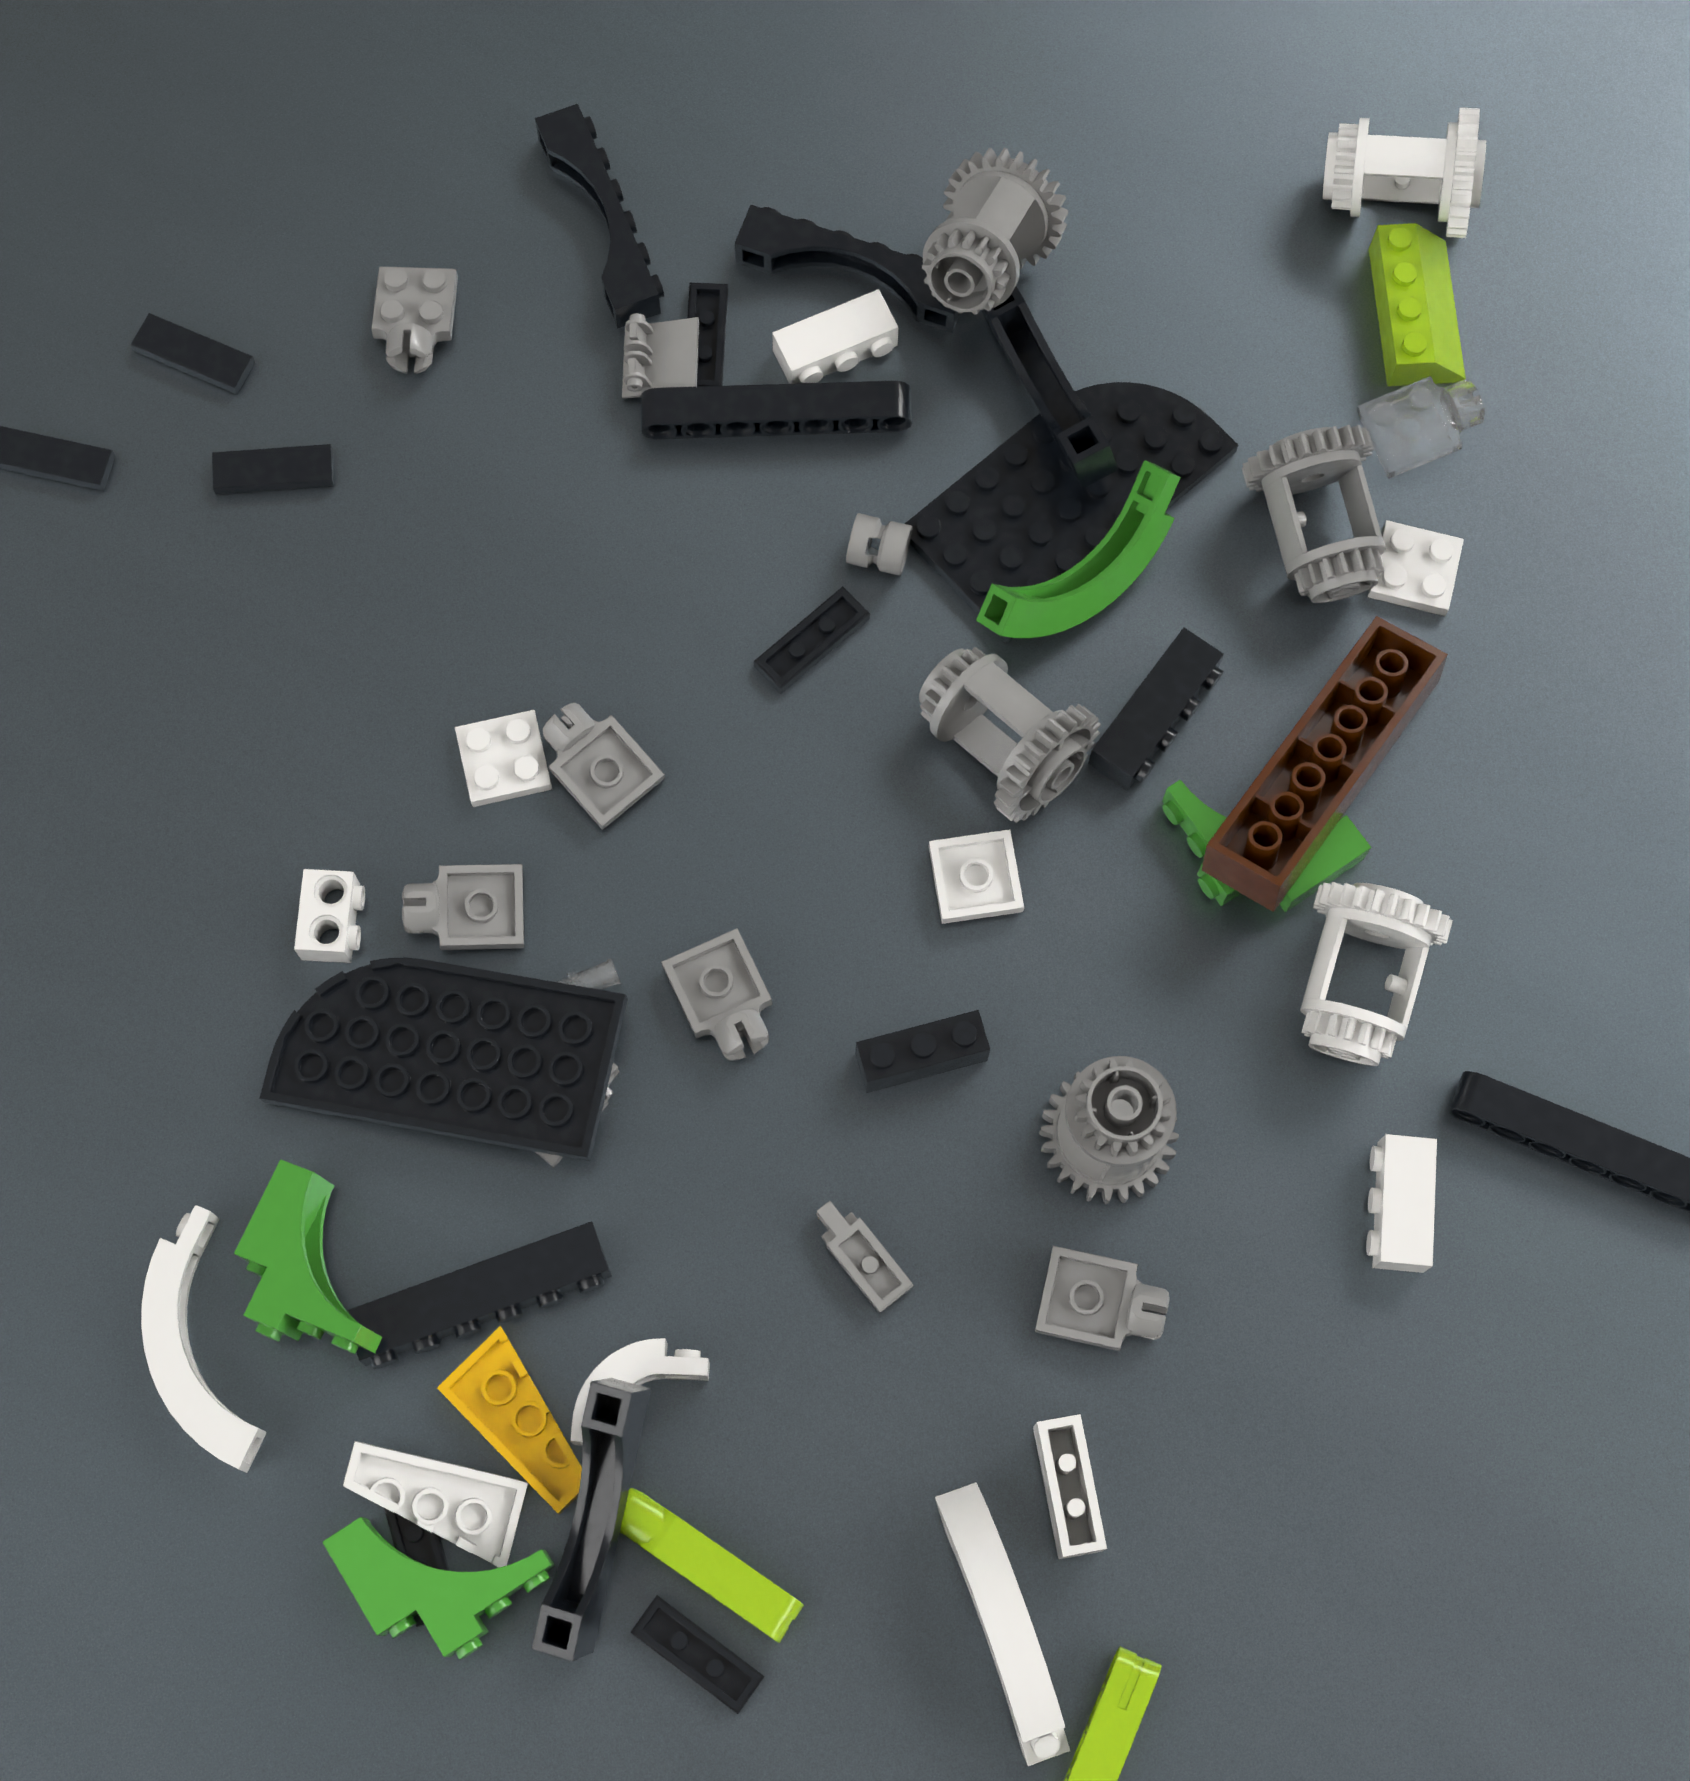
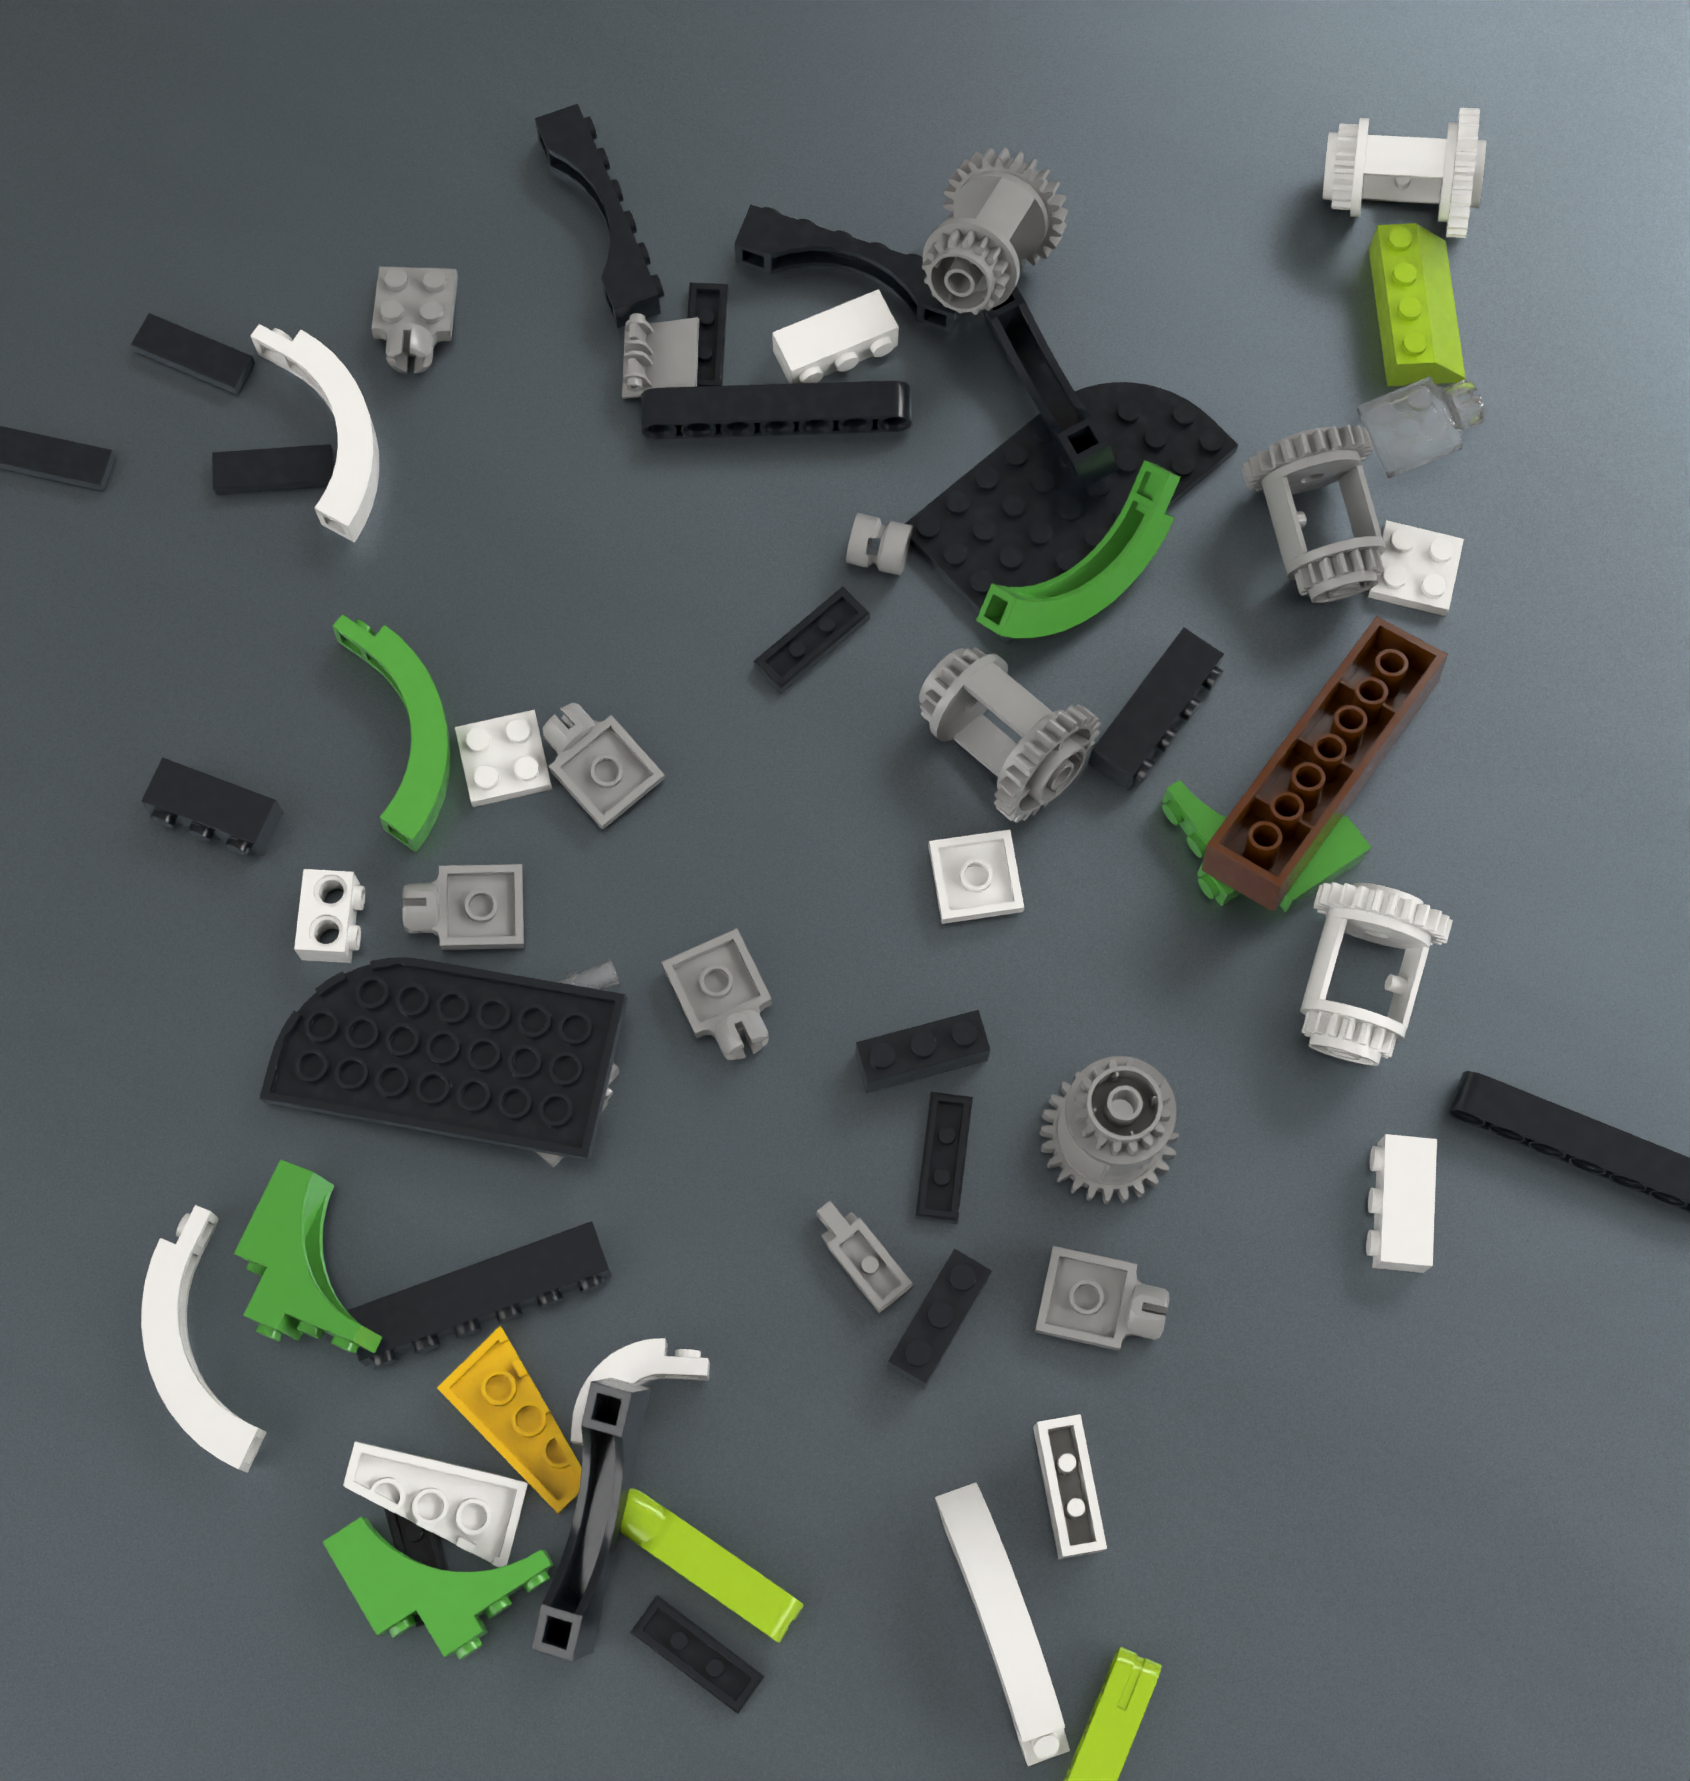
(211, 808): none -> black brick
(356, 471): none -> white arch
(427, 776): none -> bright green arch
(939, 1319): none -> black brick
(944, 1158): none -> black tile

